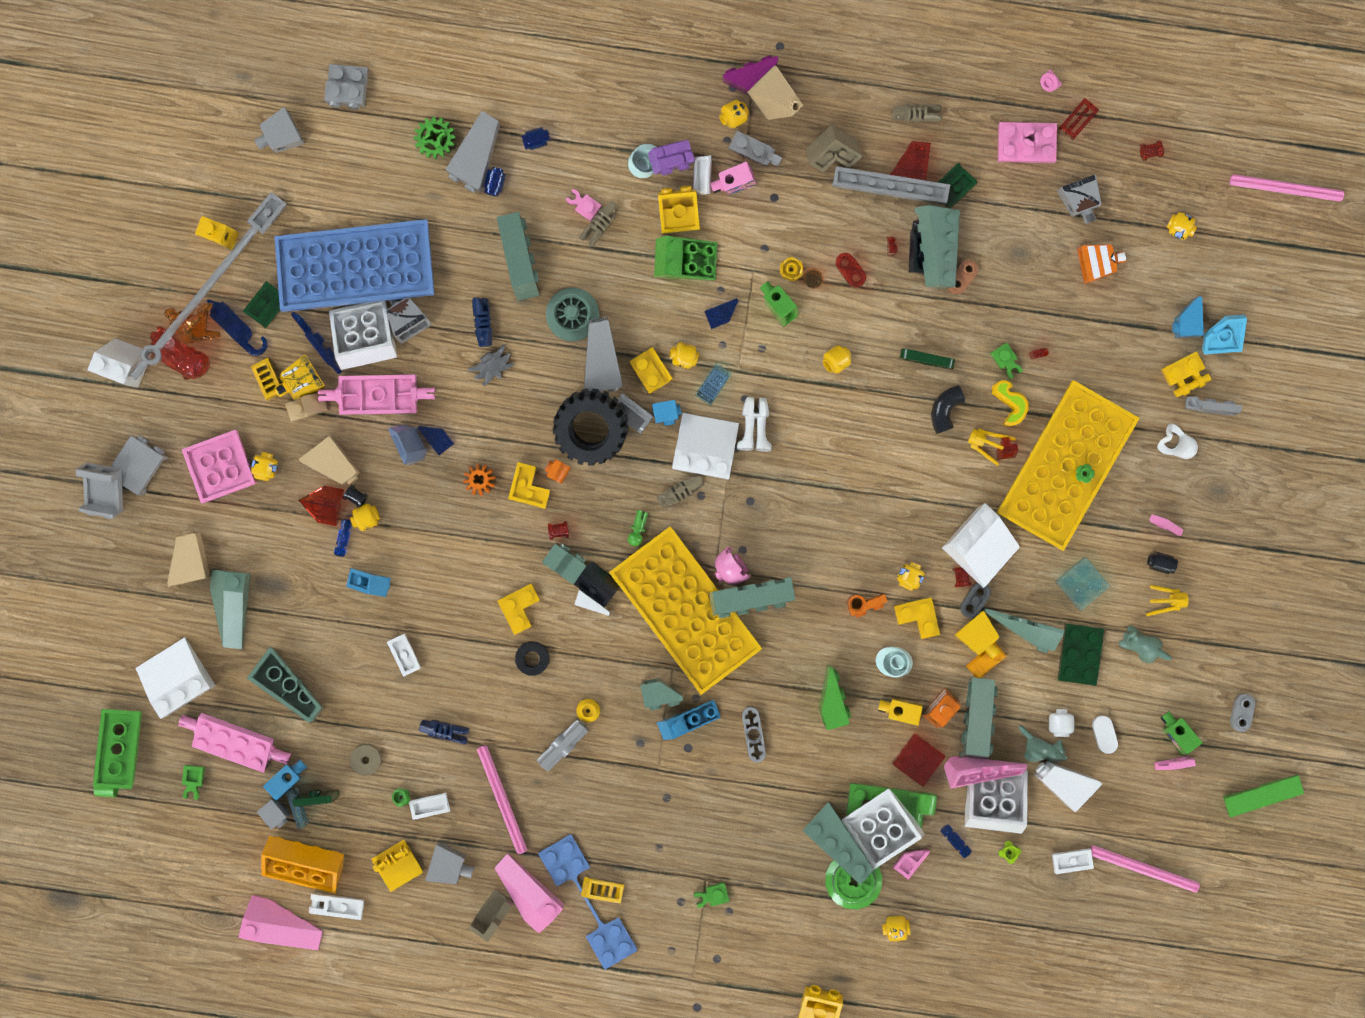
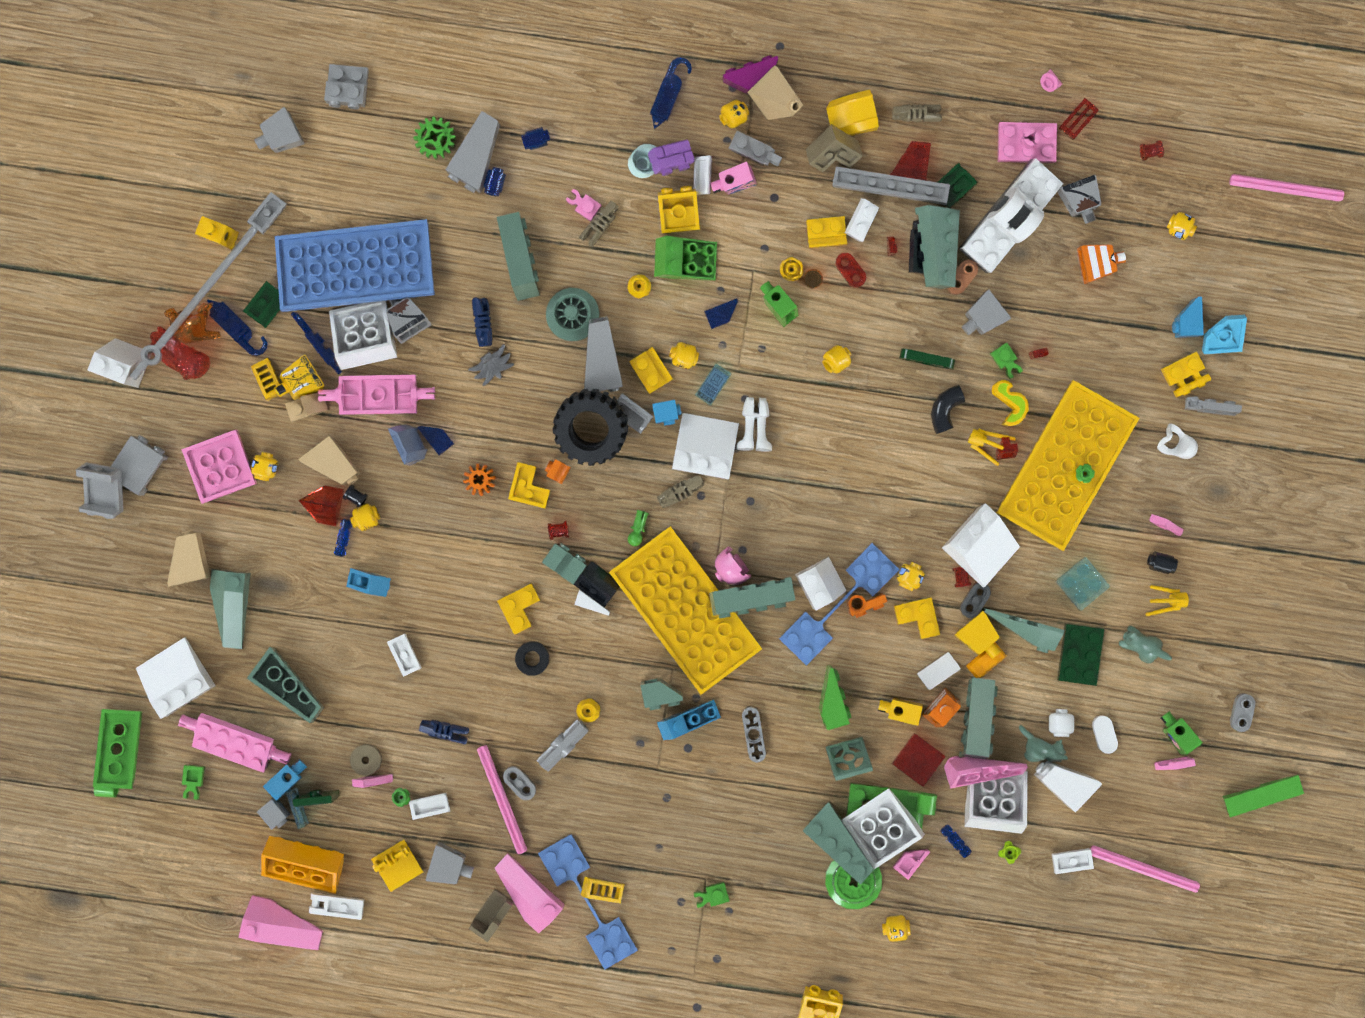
(372, 780): none -> bright pink tile
(518, 783): none -> light grey plate
(645, 287): none -> yellow plate
(668, 92): none -> clear blue plate
(808, 636): none -> medium blue hinge
(821, 583): none -> white slope
(826, 232): none -> yellow plate
(854, 113): none -> yellow slope
(858, 744): none -> sand green piece
(861, 220): none -> white plate
(894, 661): light aqua hat -> none
(938, 671): none -> white slope
(985, 314): none -> light grey torso
(1012, 216): none -> white piece

